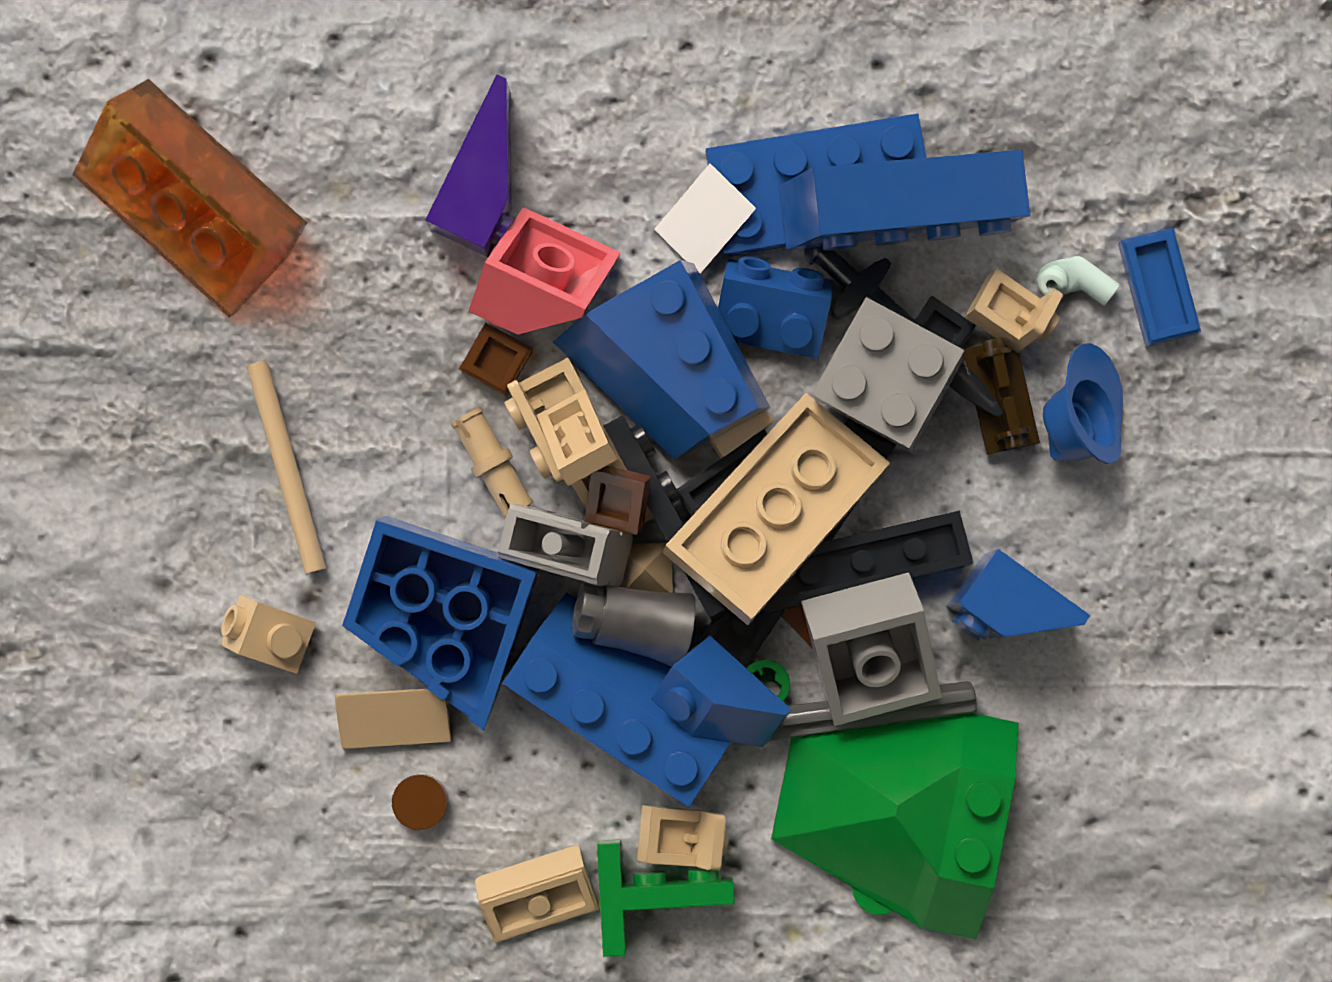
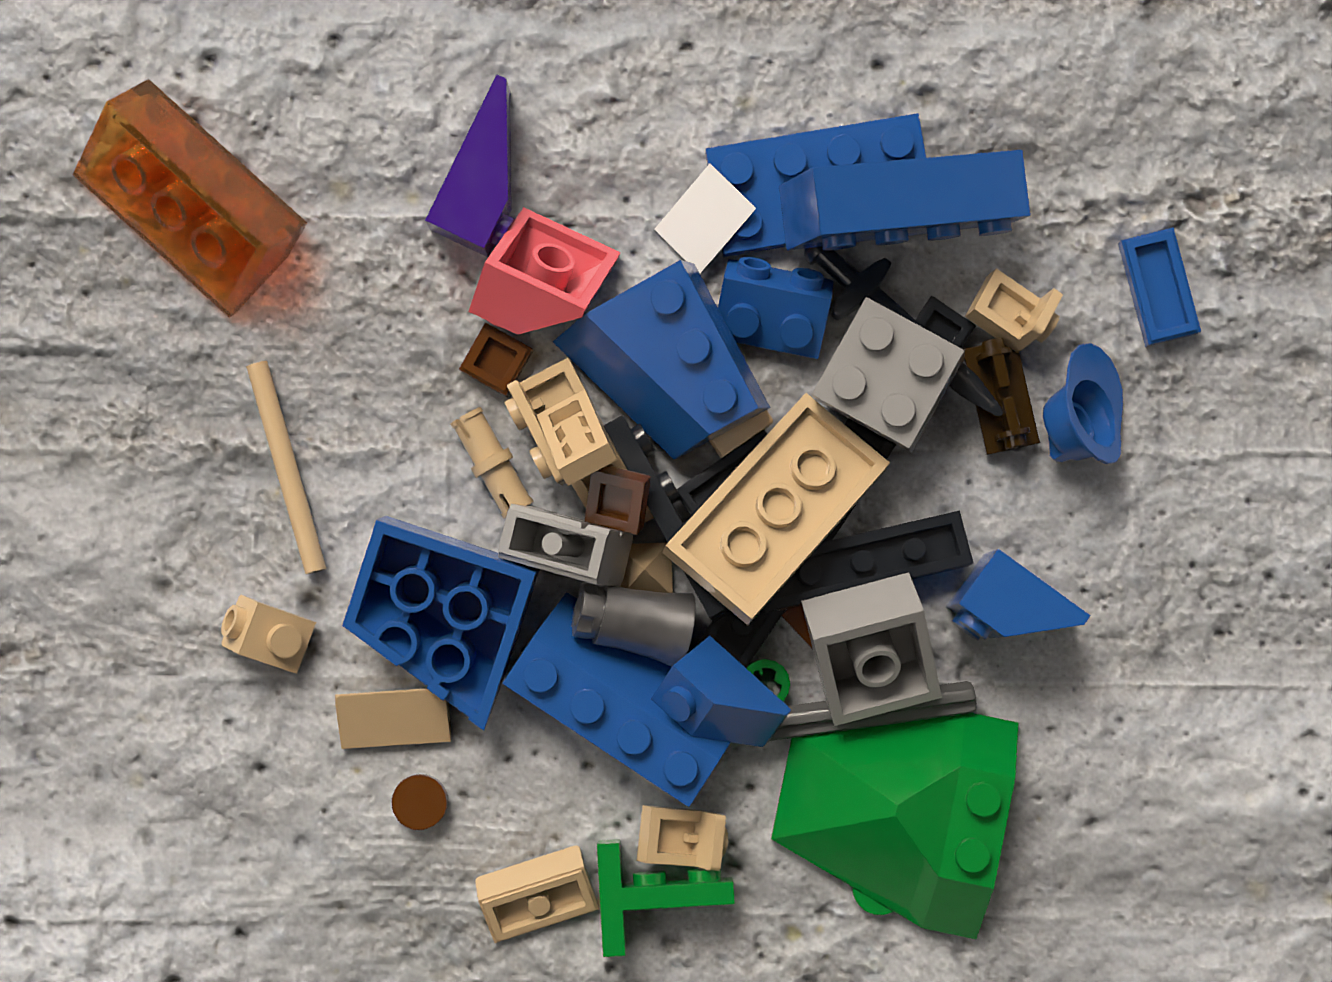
(1075, 275): light aqua arm -> none

